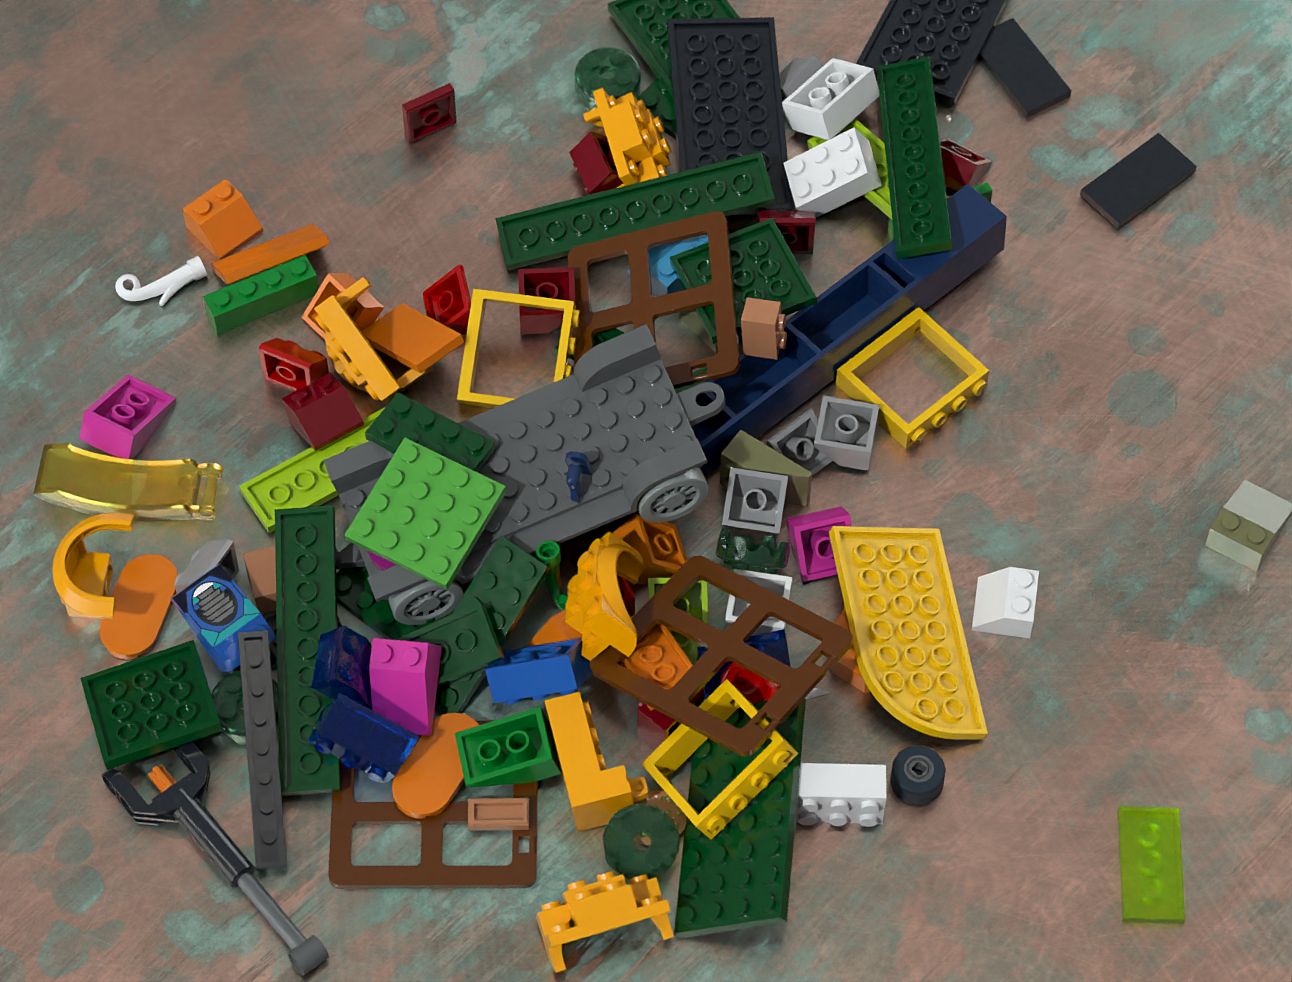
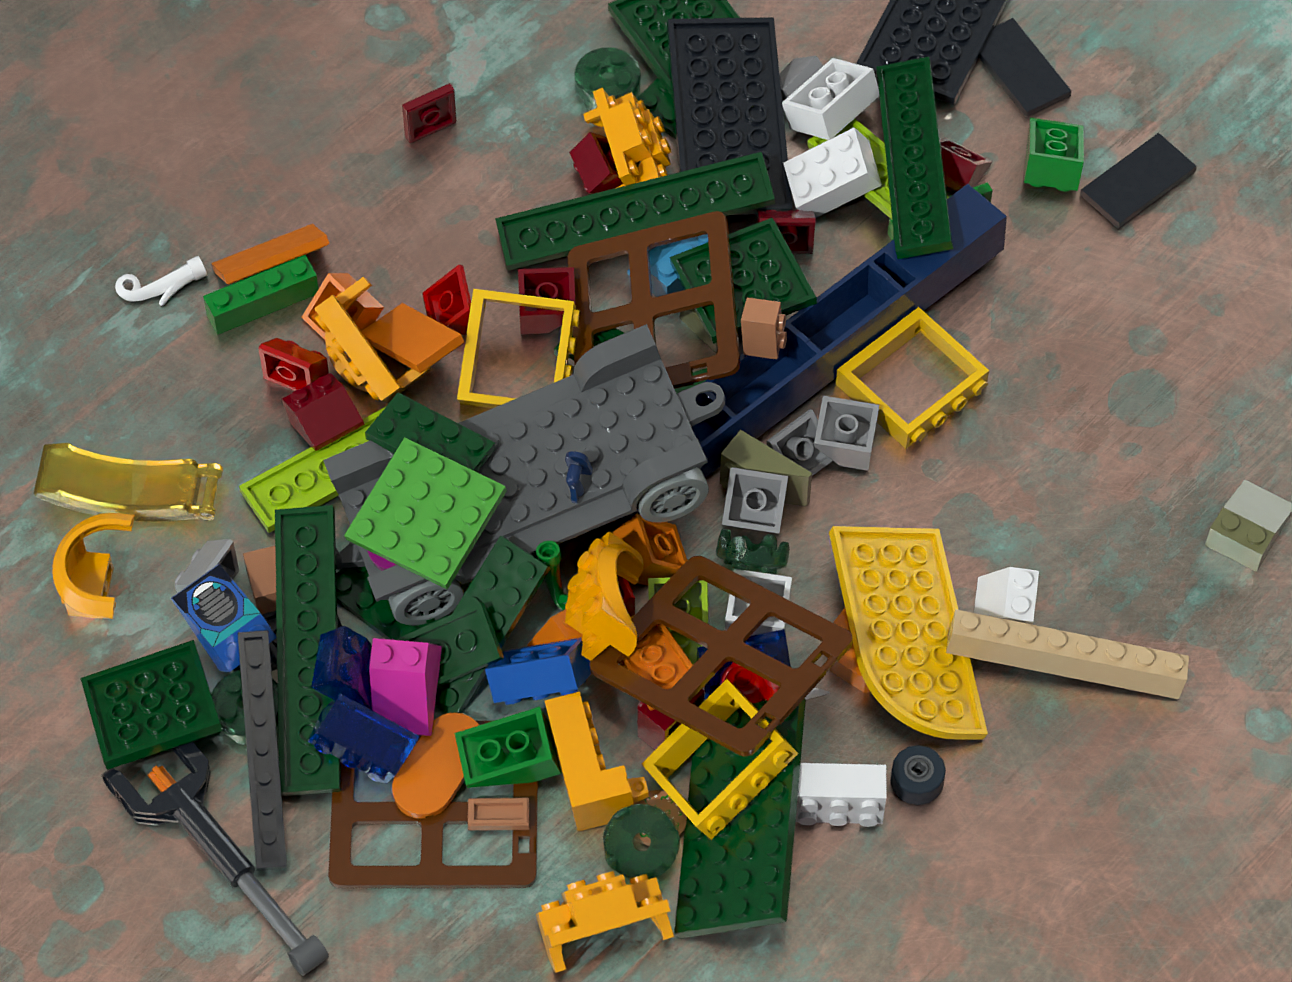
(125, 417): dark pink slope -> none
(141, 606): orange tile -> none
(222, 220): orange slope -> none
(812, 542): dark pink slope -> none
(1054, 154): none -> green slope
(1067, 654): none -> tan brick
(1151, 865): clear neon green tile -> none

